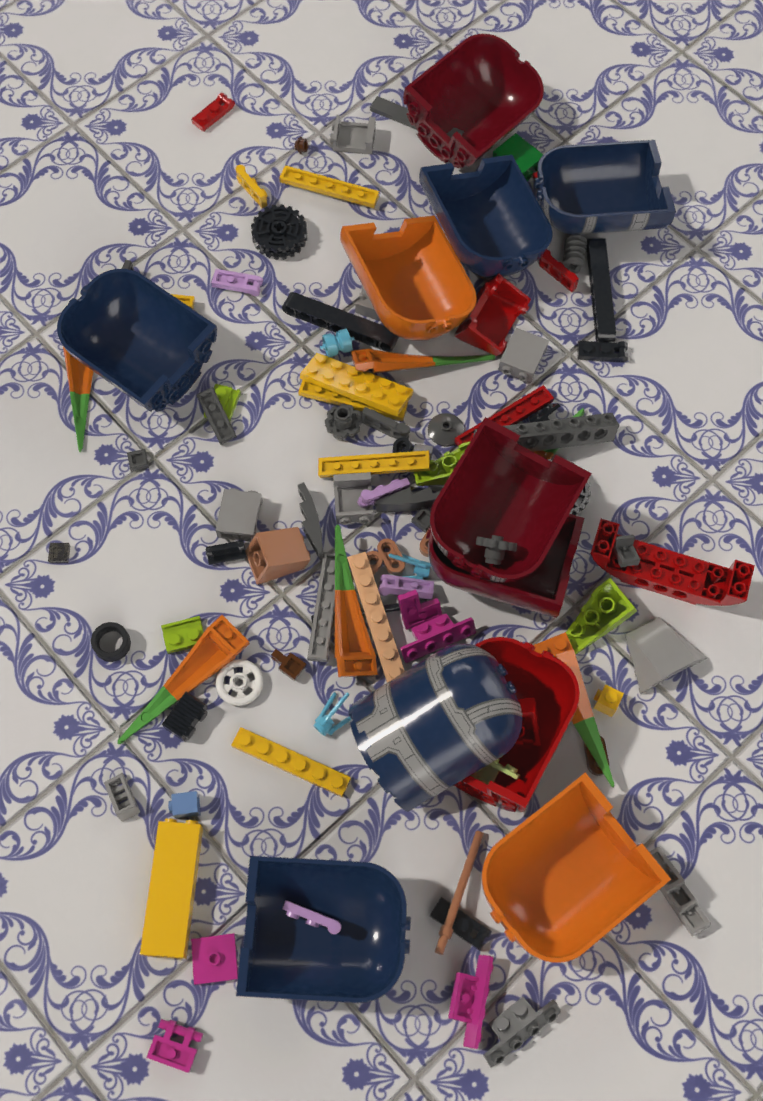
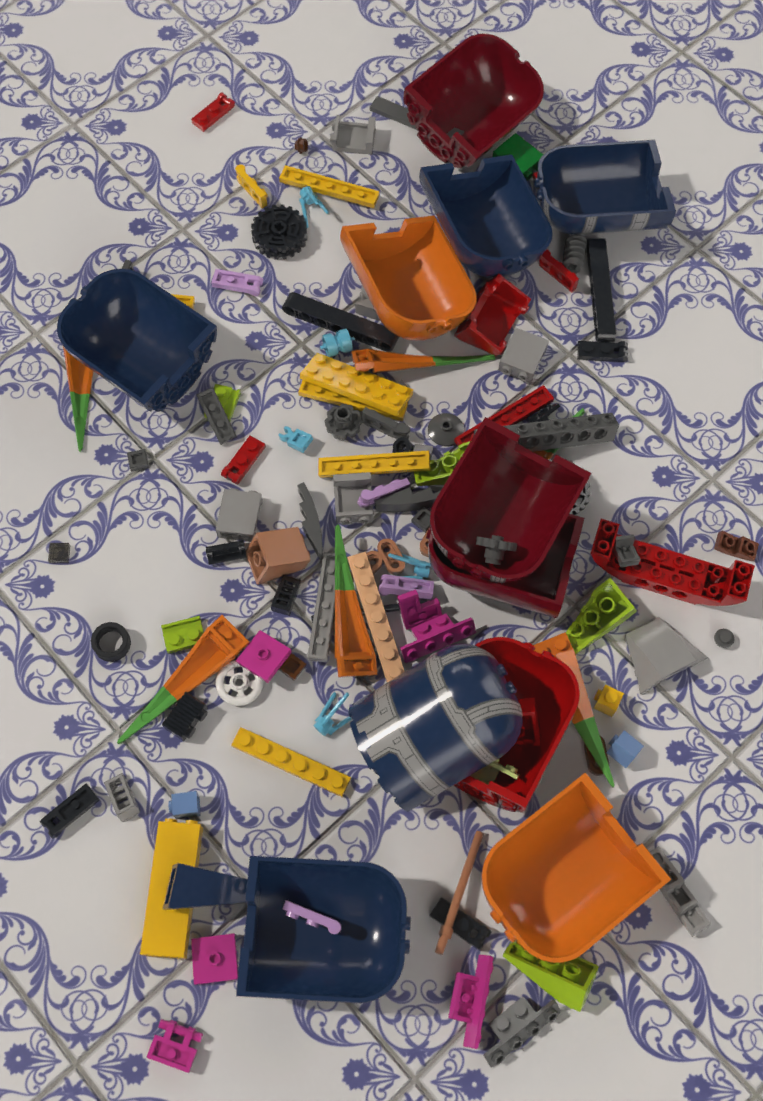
(69, 810): none -> black plate
(202, 888): none -> dark blue slope
(243, 459): none -> red plate
(263, 656): none -> dark pink plate
(280, 608): none -> black slope
(297, 440): none -> medium azure plate
(308, 197): none -> medium azure plant
(564, 981): none -> lime wedge
(624, 748): none -> medium blue brick
(724, 638): none -> dark grey plate
(737, 547): none -> copper slope

